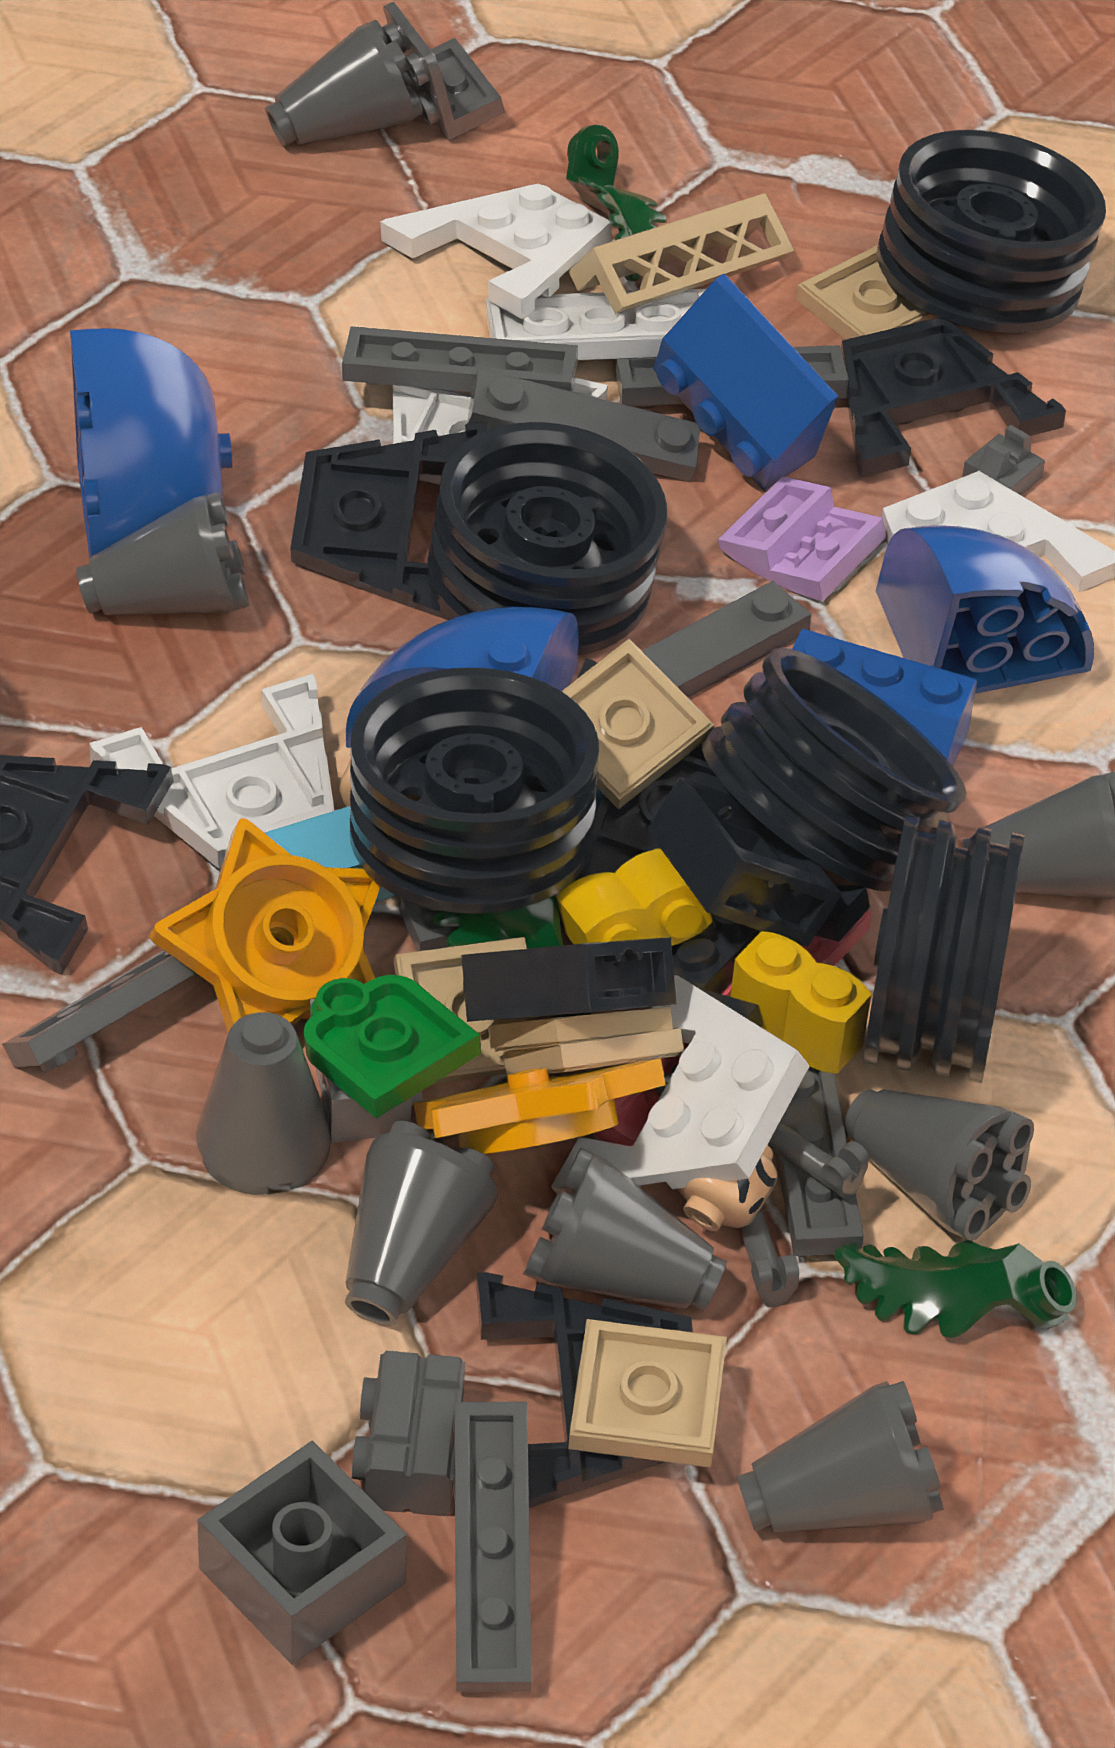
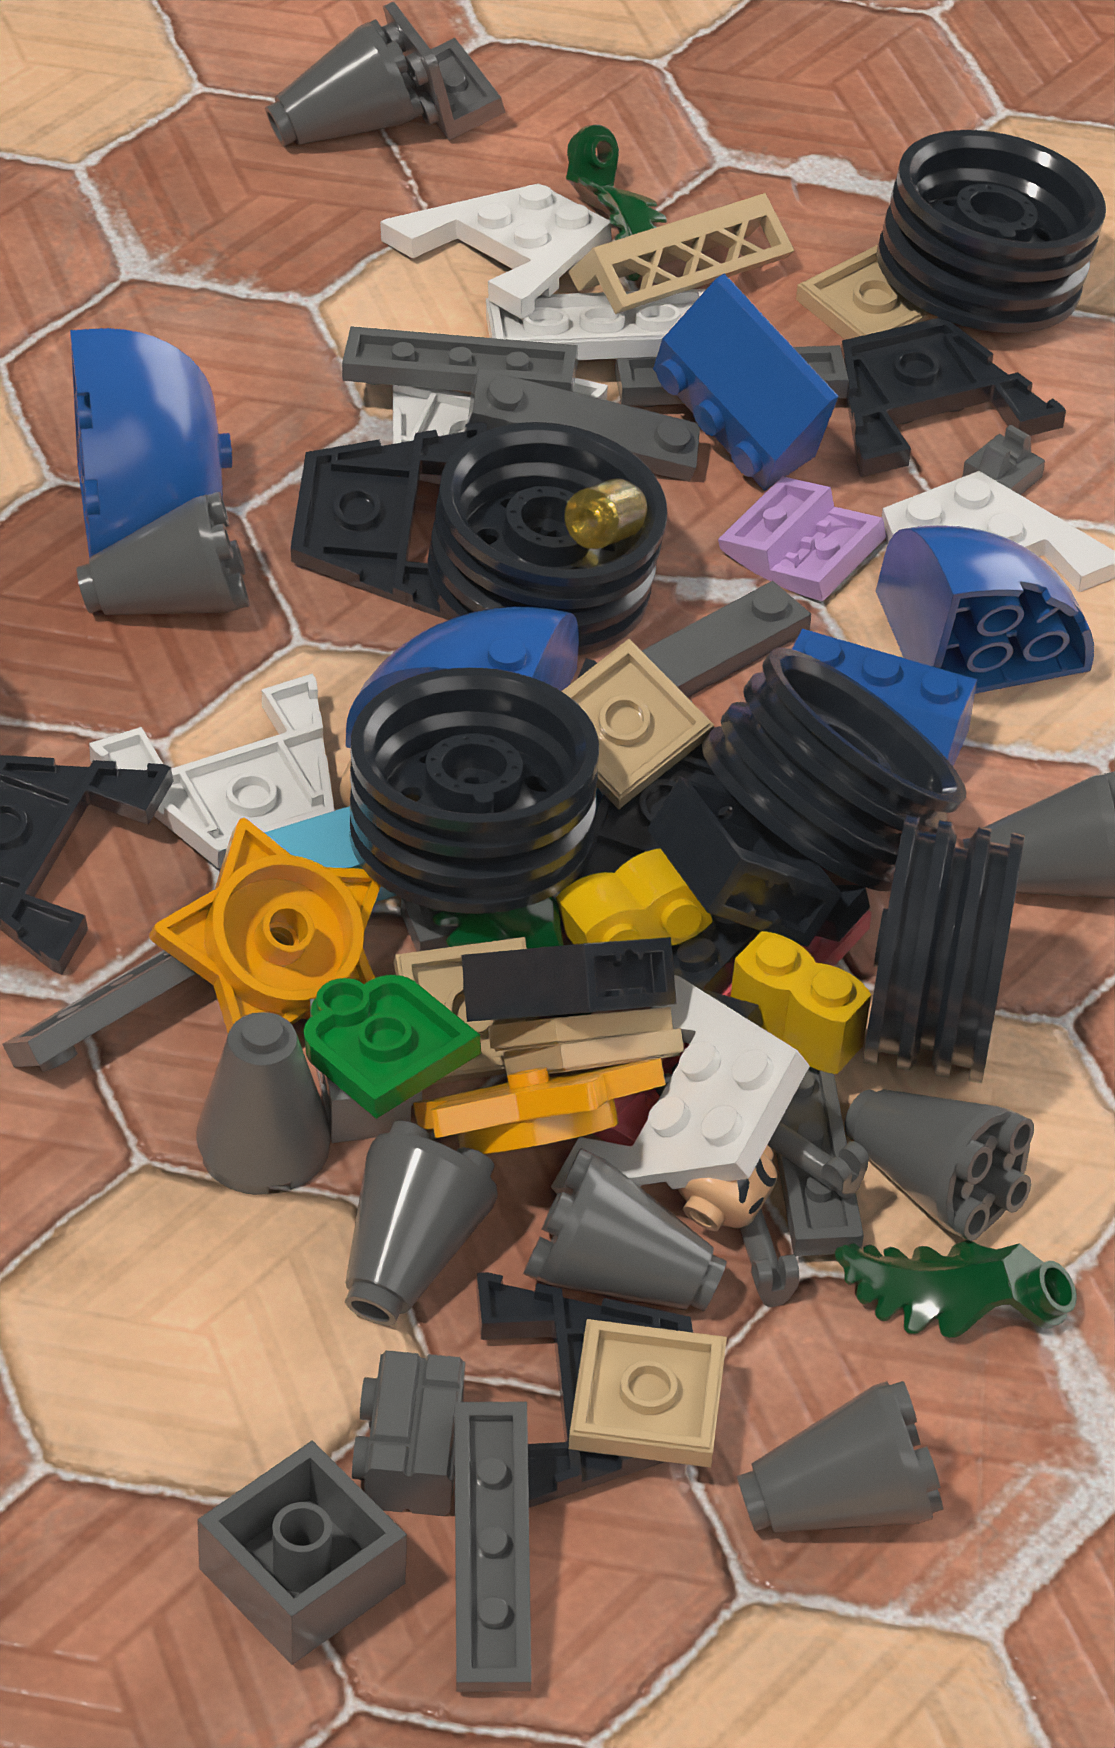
(605, 513): none -> clear yellow brick

